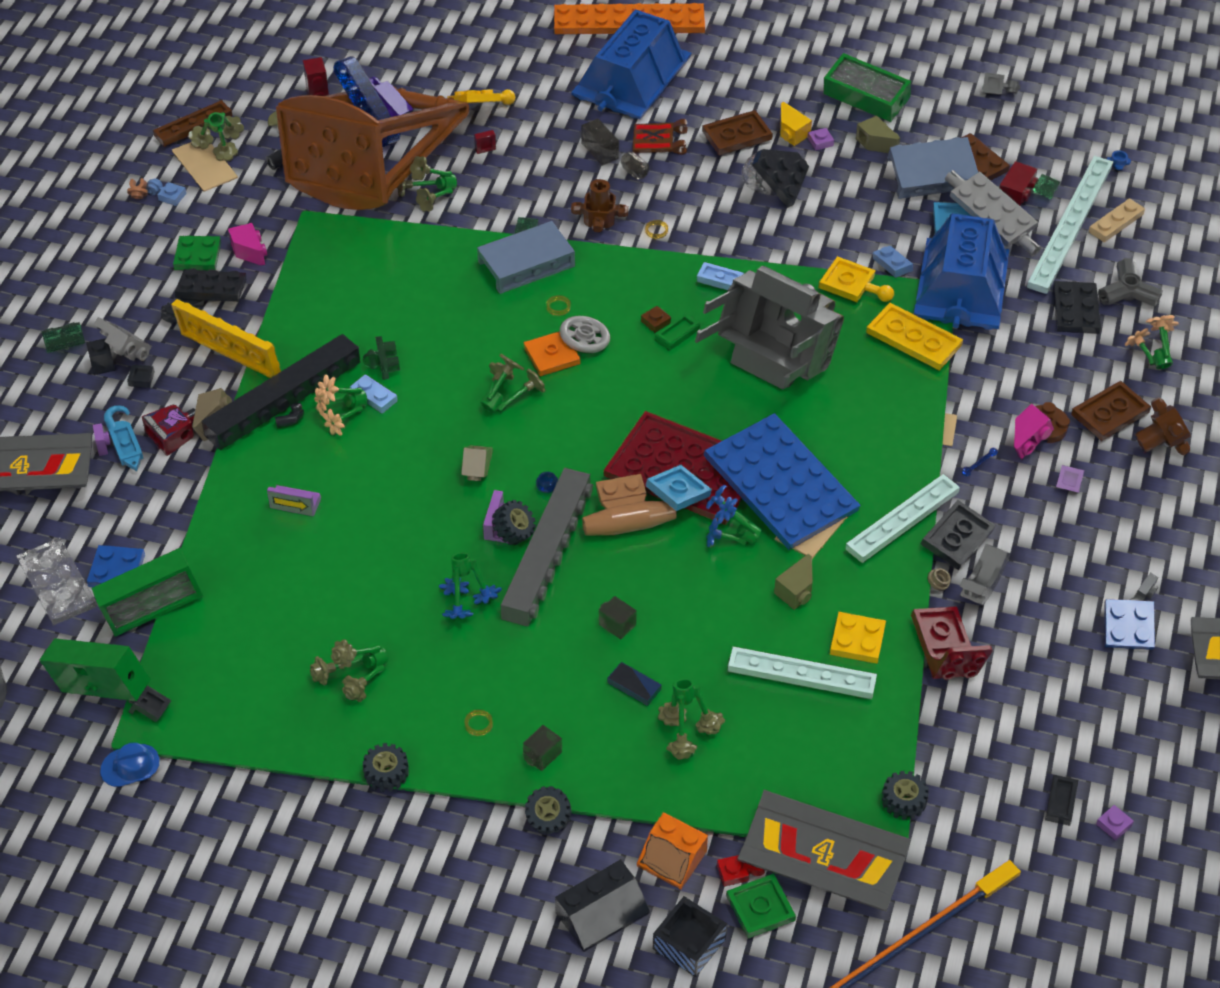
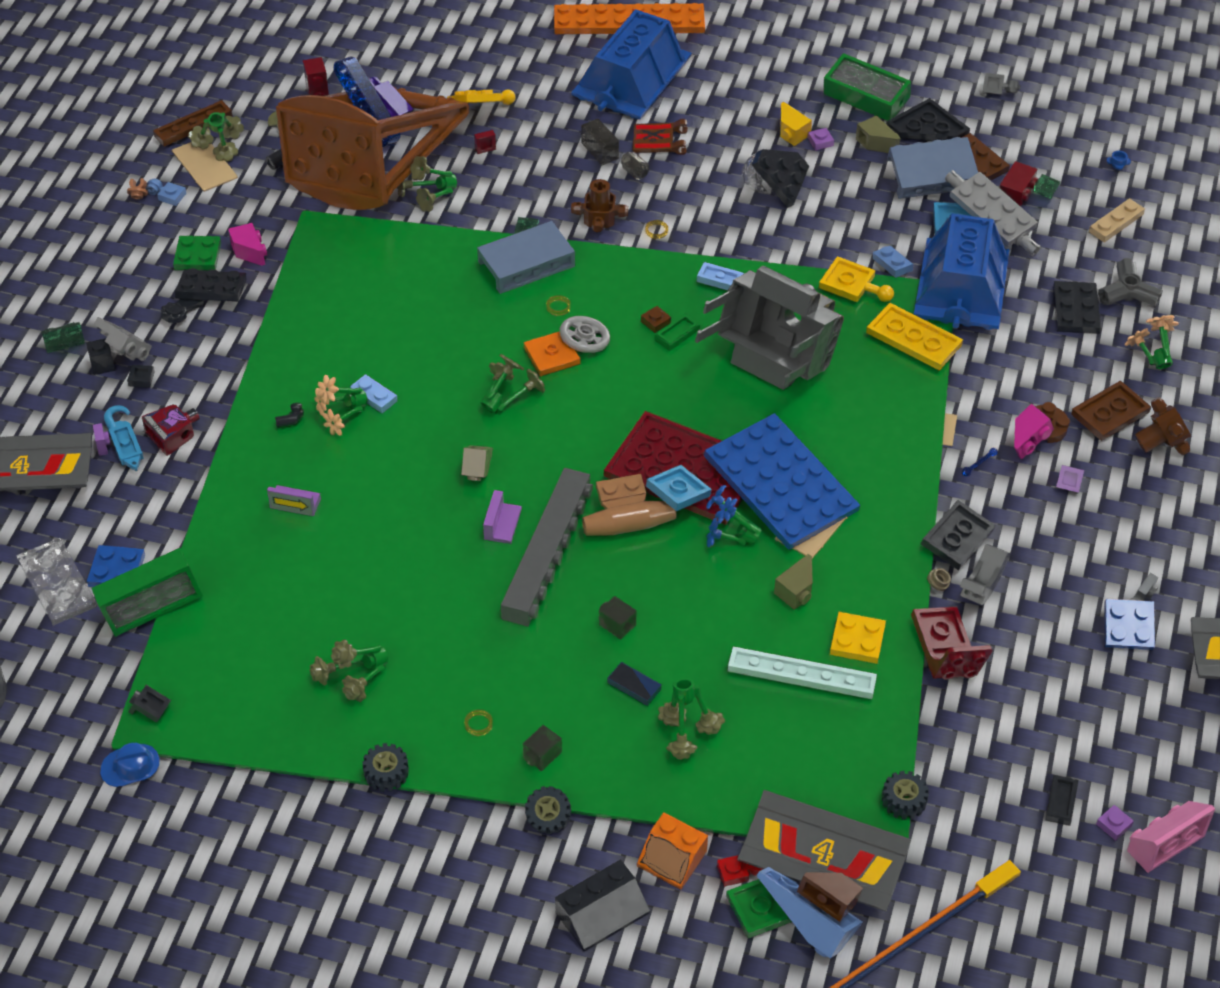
(95, 669): green brick -> none
(207, 405): dark tan slope -> none
(226, 339): yellow plate -> none
(280, 392): black brick -> none
(384, 349): clear green hips -> none
(461, 567): plant -> none
(513, 522): black wheel -> none
(546, 482): clear blue plate -> none
(689, 936): black container -> none
(737, 132): reddish brown plate -> none
(814, 924): none -> medium blue wedge
(830, 892): none -> reddish brown slope
(902, 518): light aqua plate -> none
(927, 122): none -> black plate
(1069, 225): light aqua plate -> none
(1170, 834): none -> bright pink slope

